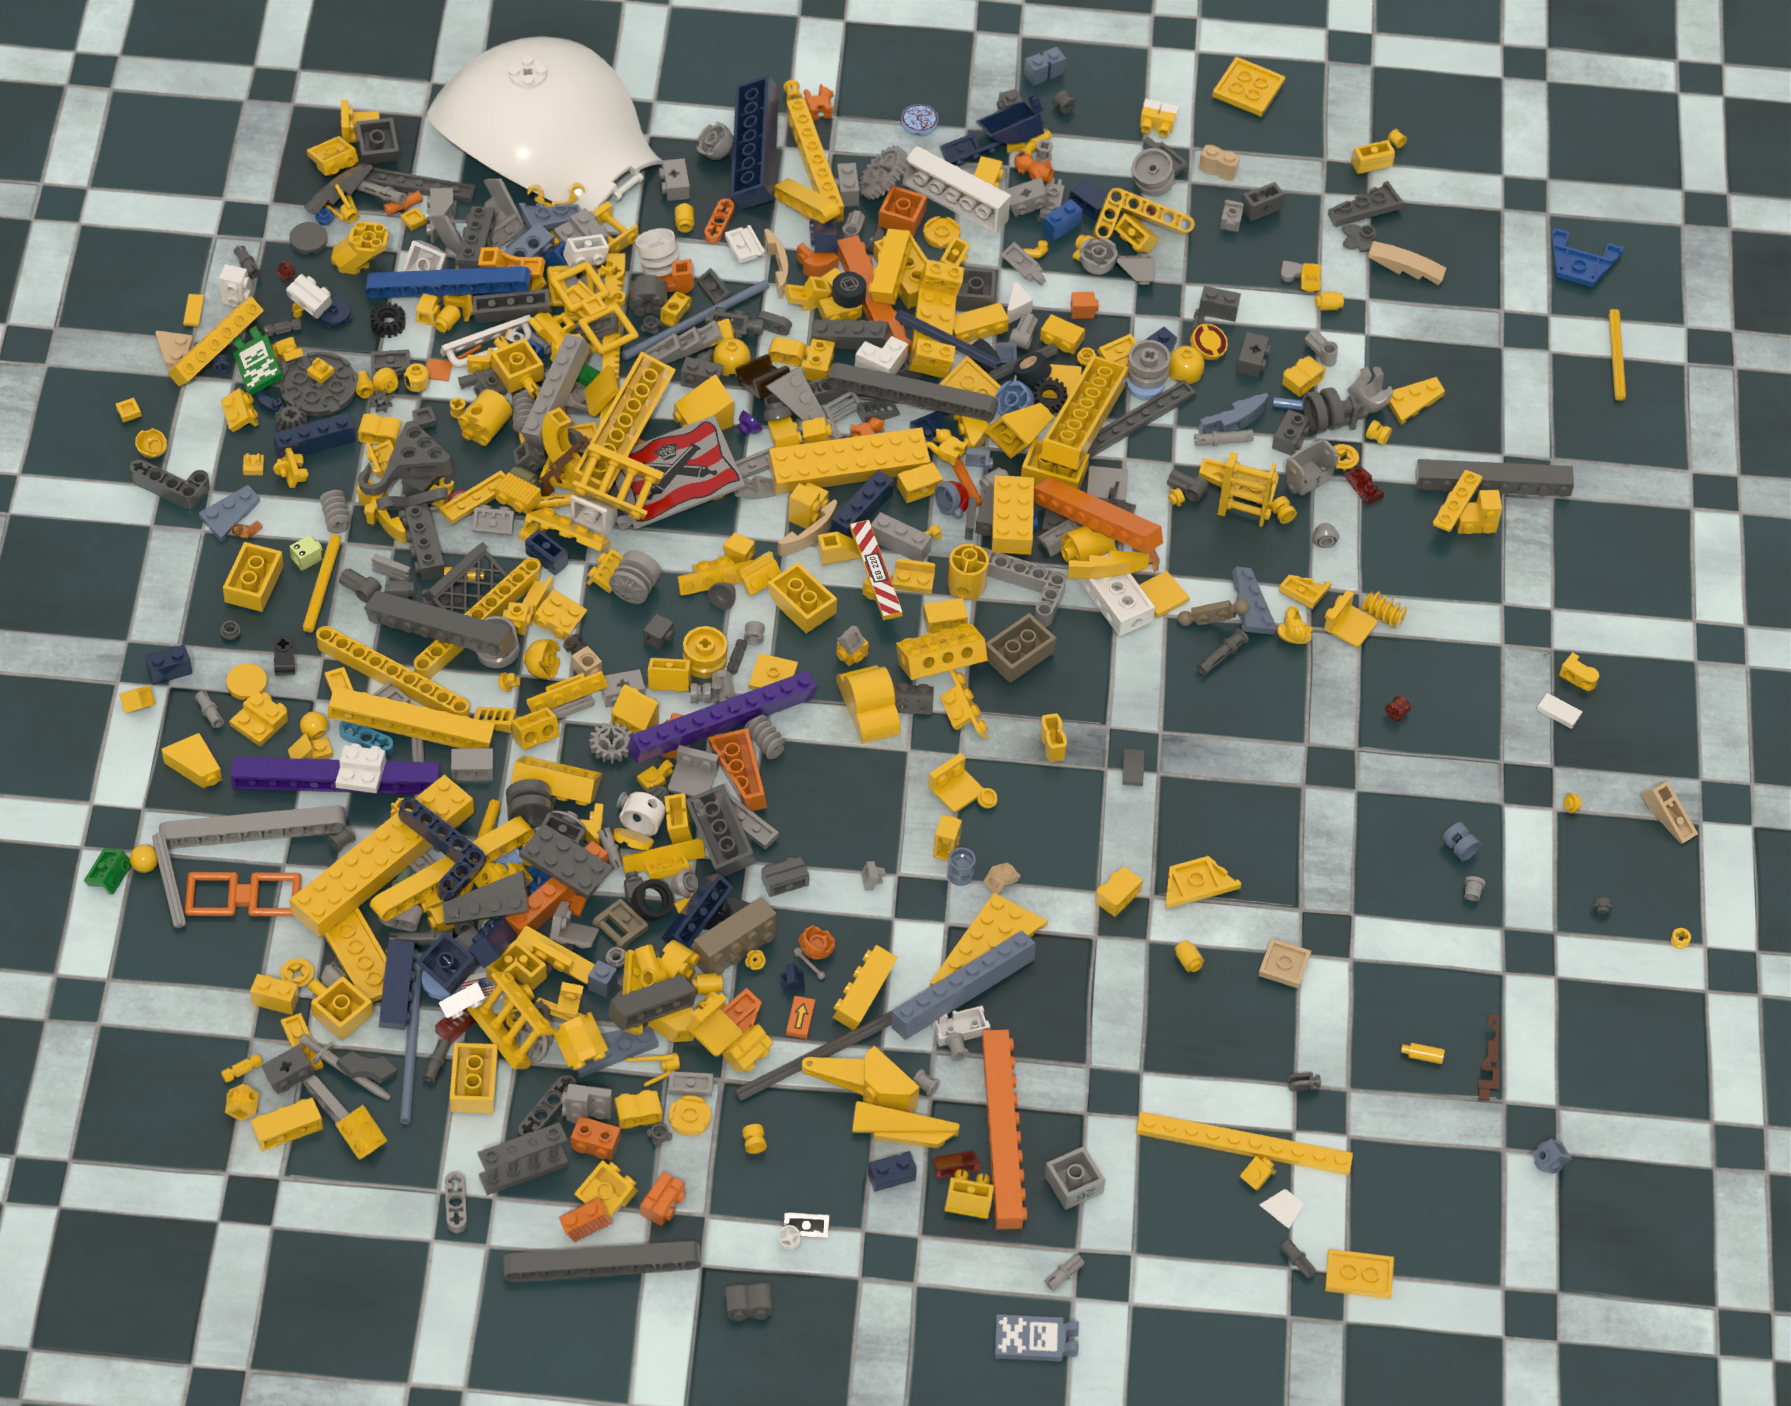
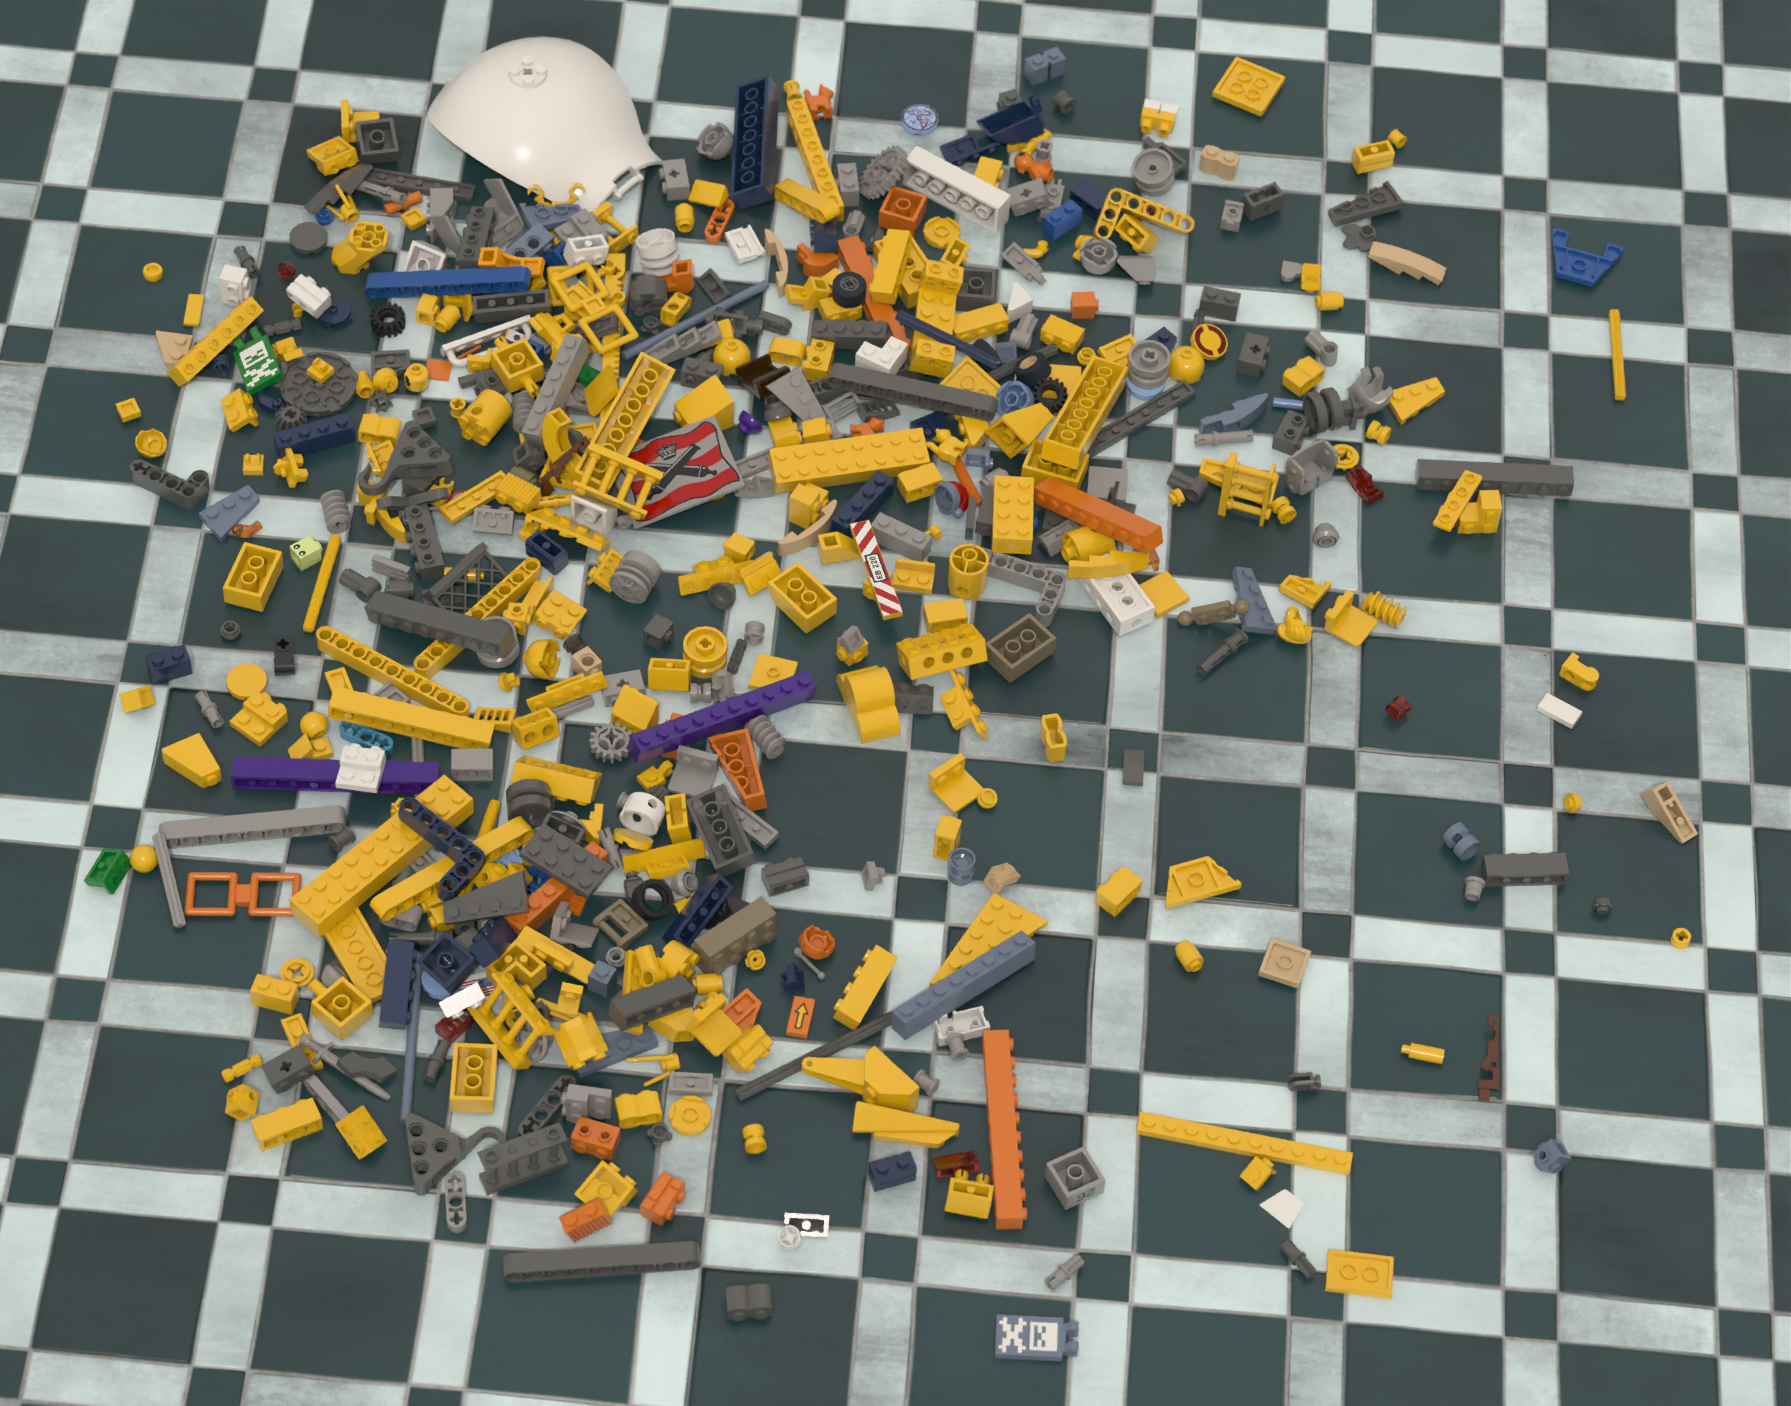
(152, 272): none -> yellow tile
(436, 1138): none -> dark grey piece
(708, 193): none -> yellow slope
(1525, 869): none -> dark grey brick

